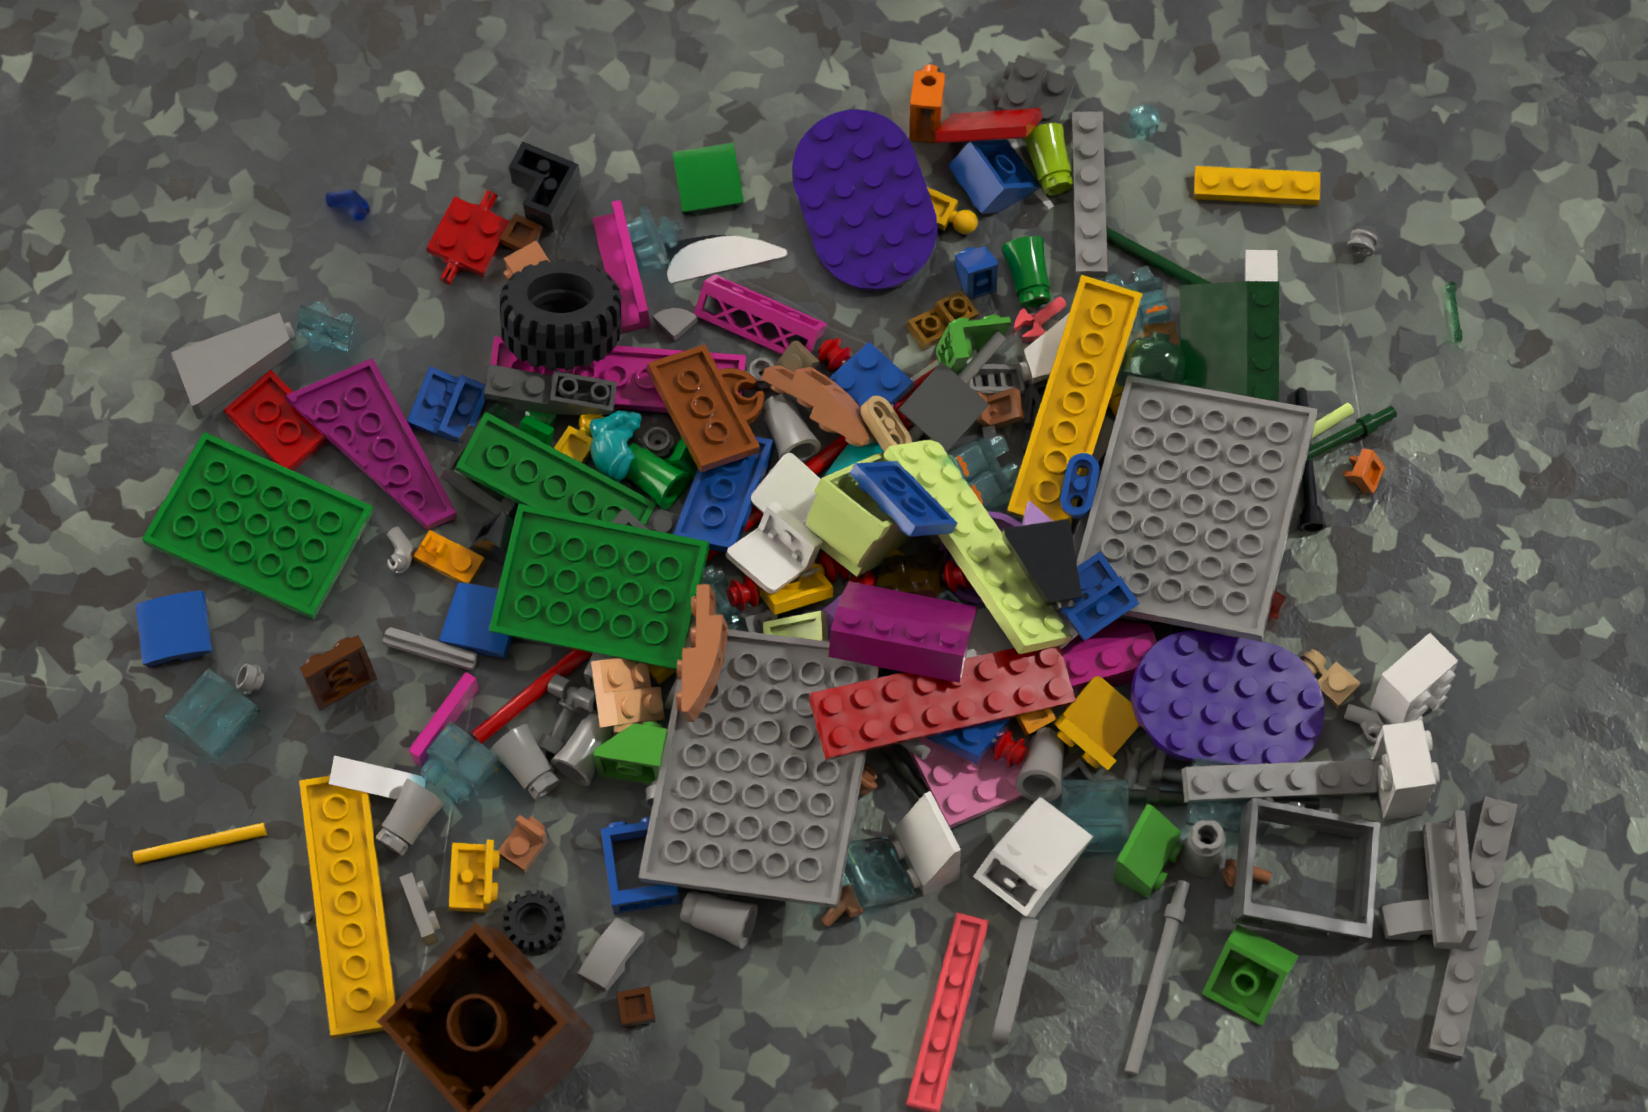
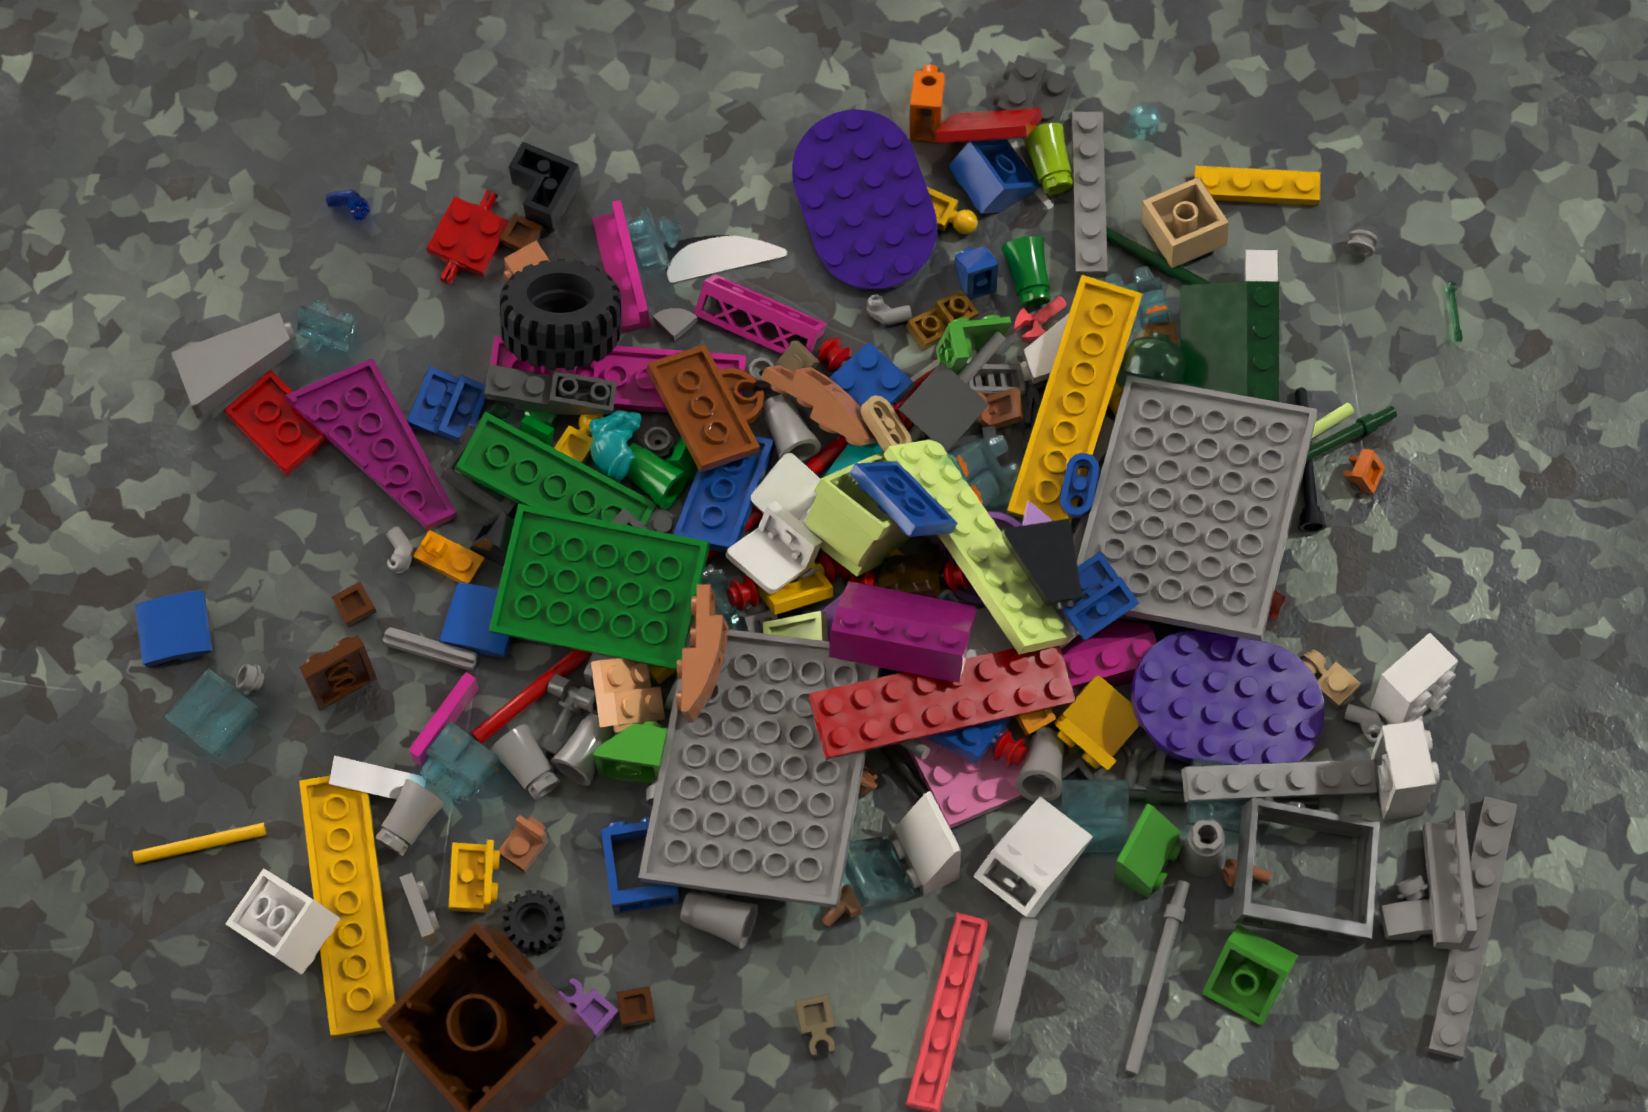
(258, 525): green plate -> none
(283, 921): none -> white slope
(353, 604): none -> reddish brown plate
(592, 1008): none -> medium lavender plate
(610, 953): light grey slope -> none
(708, 177): green slope -> none
(816, 1019): none -> dark tan plate
(886, 315): none -> light grey arm
(1185, 222): none -> tan brick
(1412, 888): none -> light grey plate

